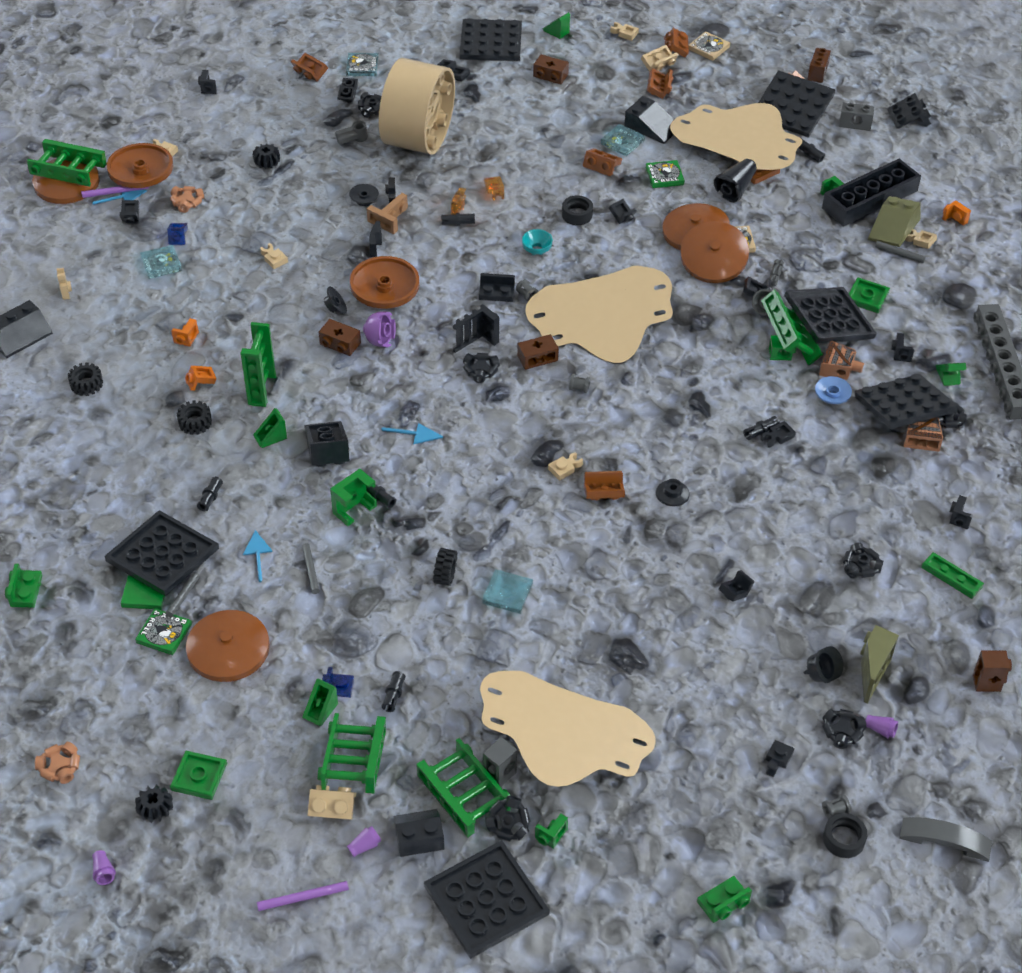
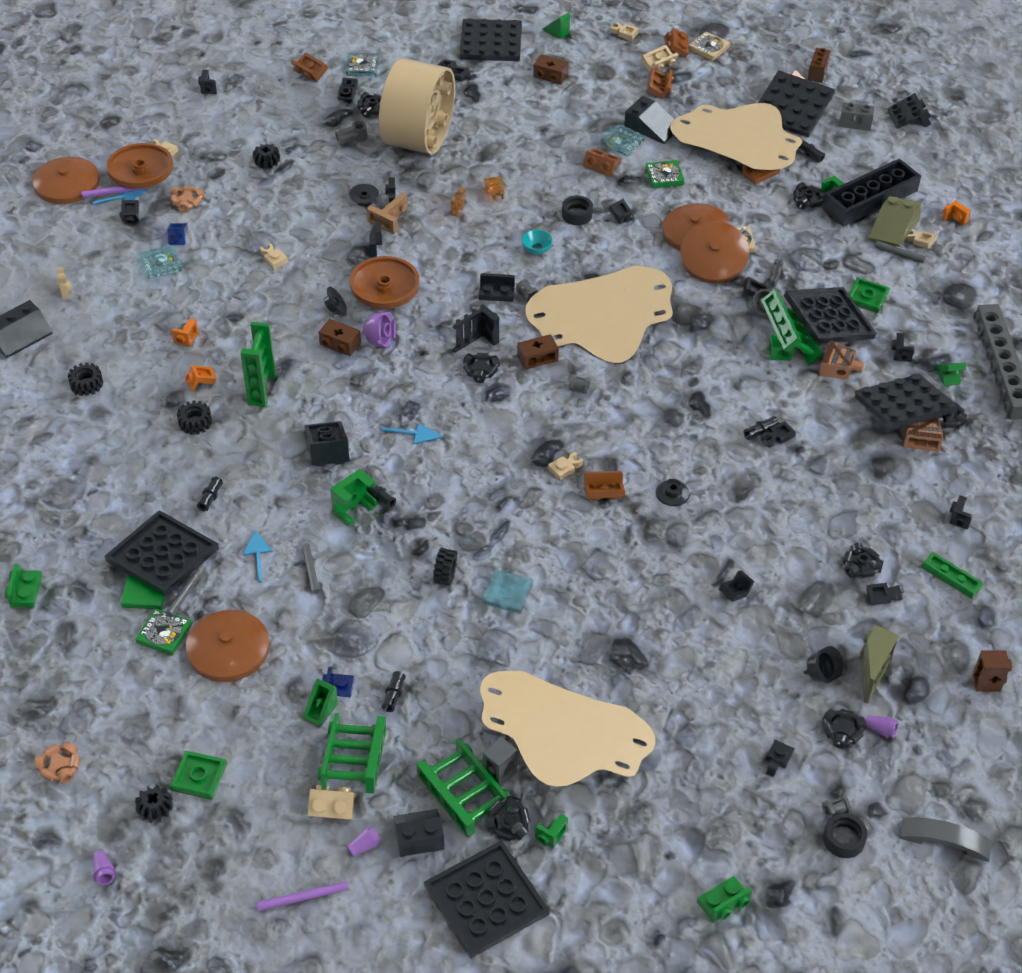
(68, 152): green fence -> none
(271, 430): green slope -> none
(458, 219): black pin -> none
(735, 180): black cone -> none
(806, 195): none -> black piece
(833, 390): medium blue dish -> none
(882, 594): none -> black plate

